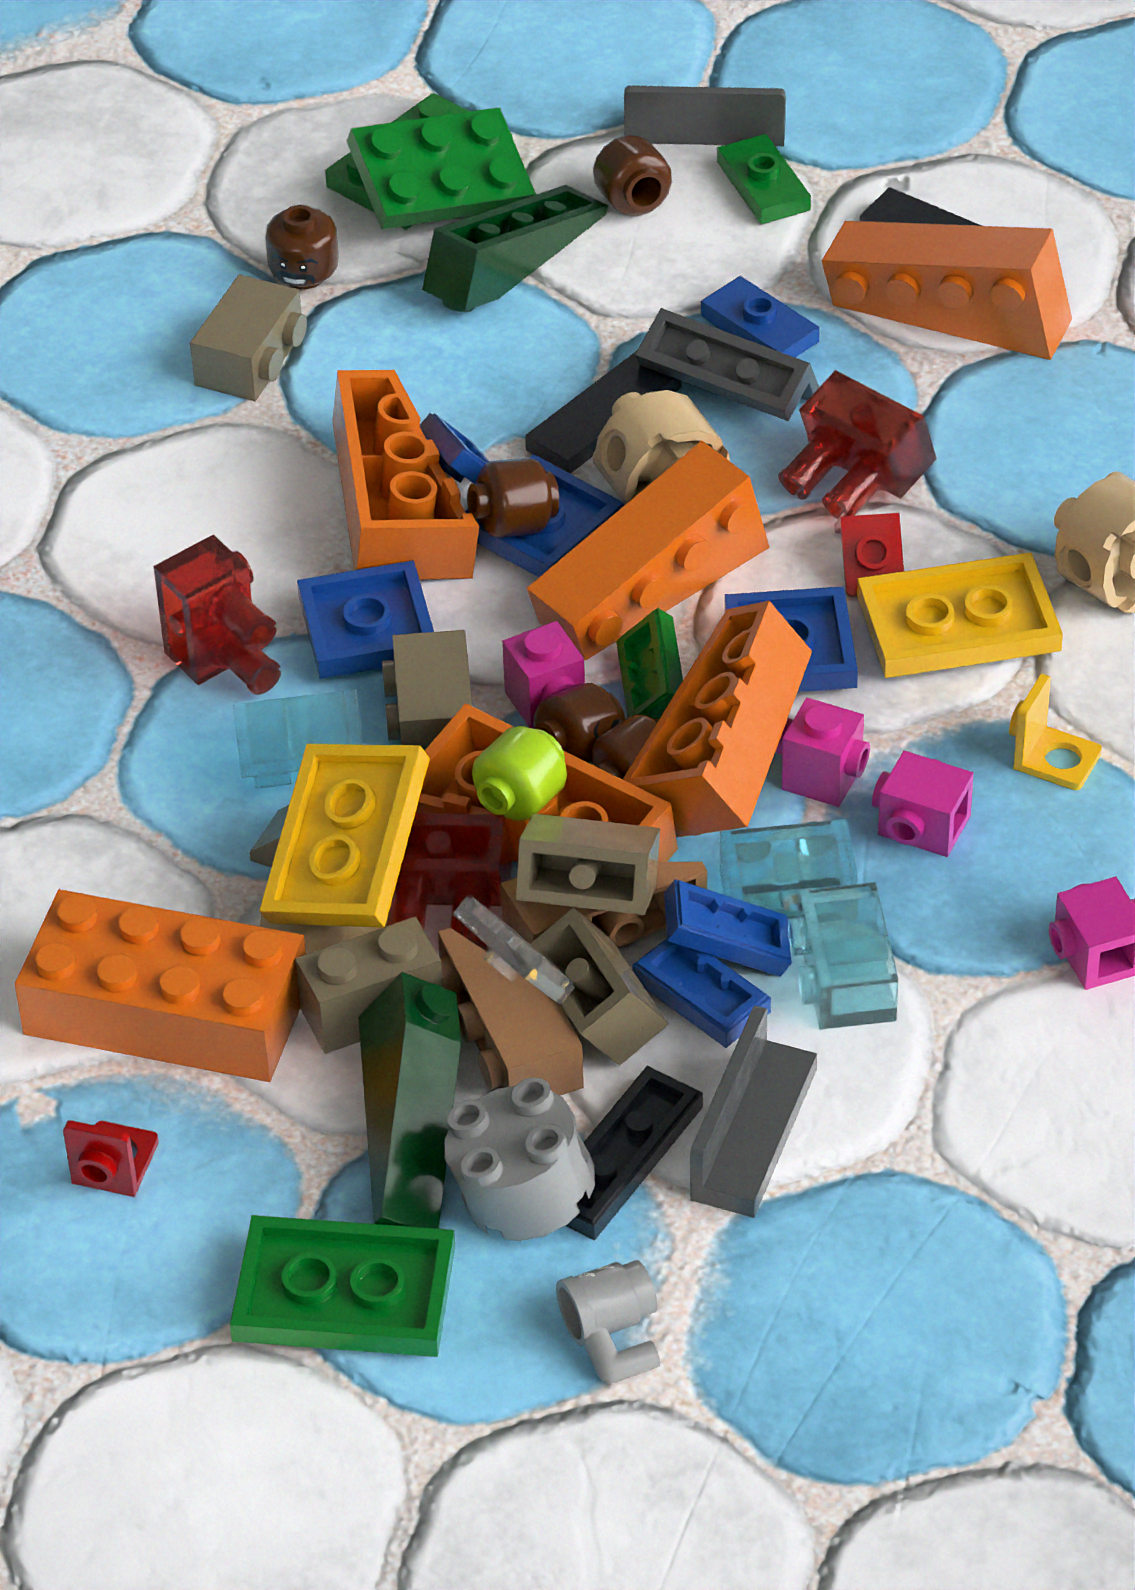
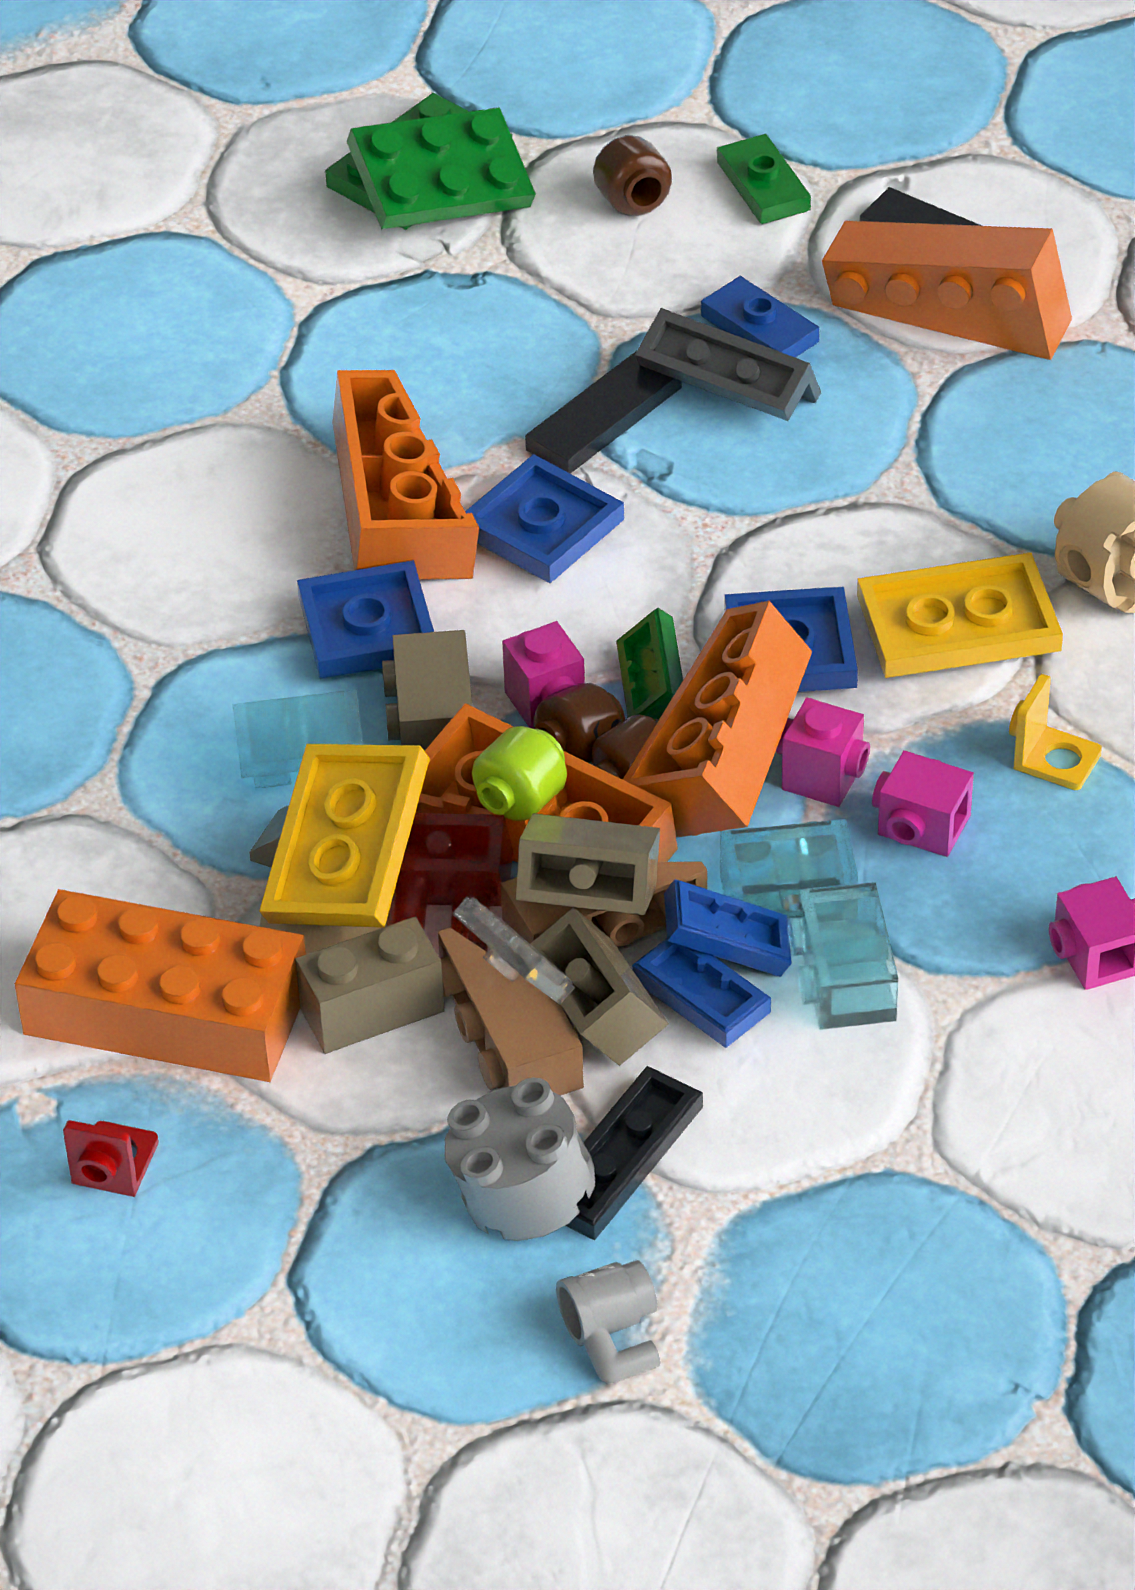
(212, 618): clear red brick -> none
(247, 337): dark tan brick -> none
(302, 246): reddish brown head -> none
(343, 1286): green plate -> none
(409, 1088): dark green slope -> none
(458, 454): blue plate -> none
(497, 249): dark green slope -> none
(513, 497): reddish brown head -> none
(648, 438): tan brick -> none
(653, 551): orange wedge -> none
(704, 114): dark grey panel -> none
(749, 1119): dark grey panel -> none
(866, 435): clear red brick -> none
(869, 547): red bracket -> none

